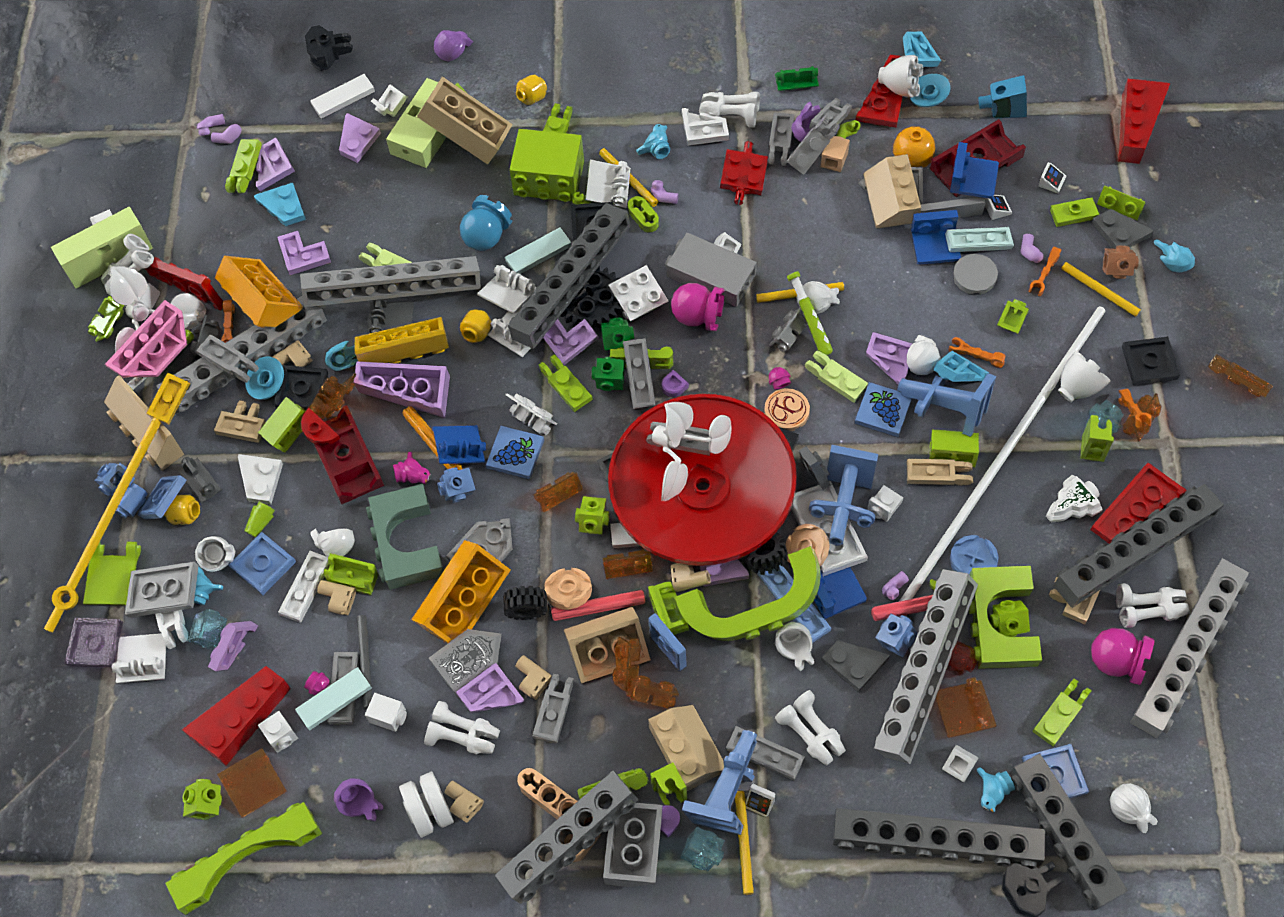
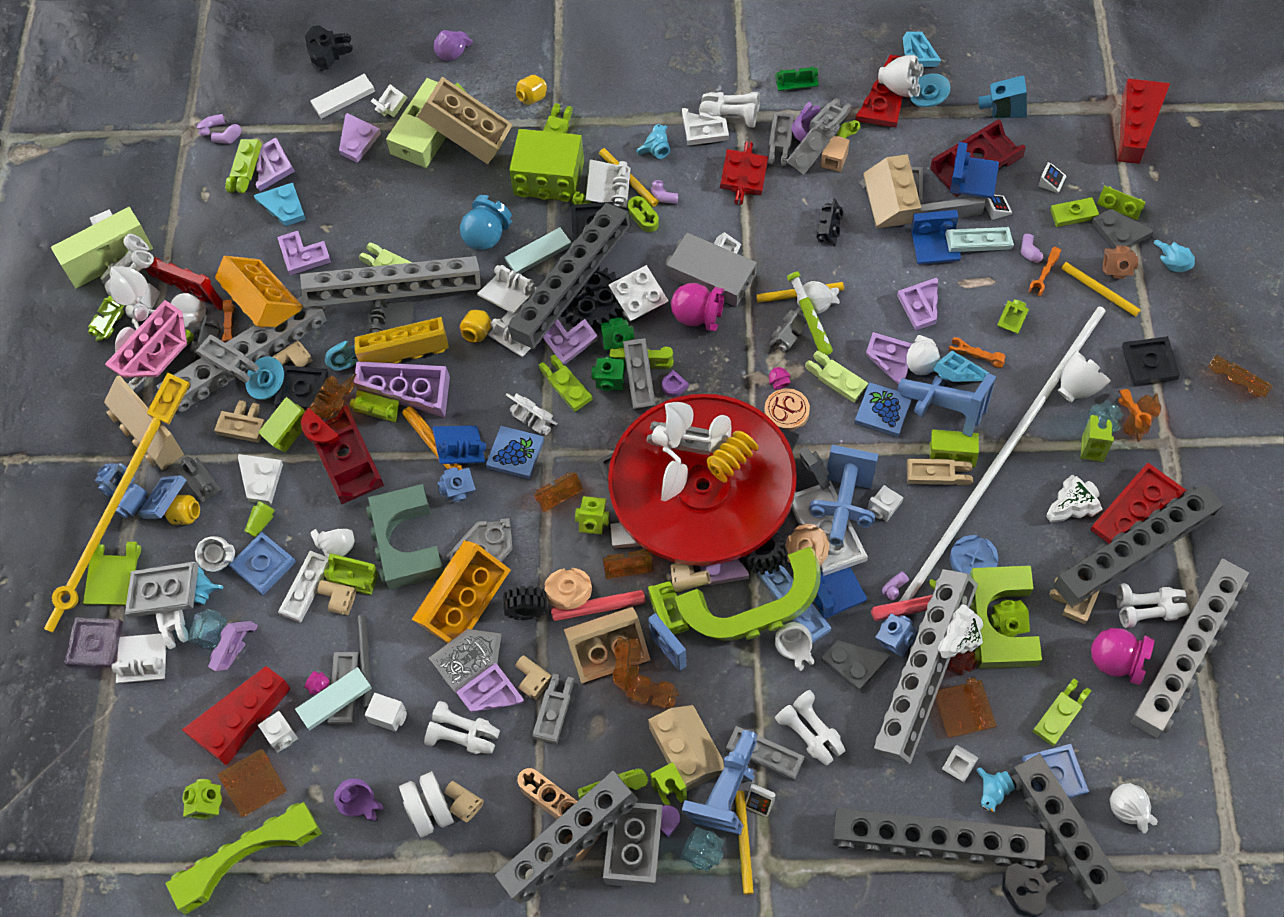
(375, 405): none -> lime hinge
(411, 471): dark pink animal -> none
(730, 453): none -> yellow piece
(831, 215): none -> black hinge
(916, 143): light orange cylinder -> none
(920, 303): none -> lavender wing
(962, 633): none -> white rock
(975, 274): light grey tile -> none

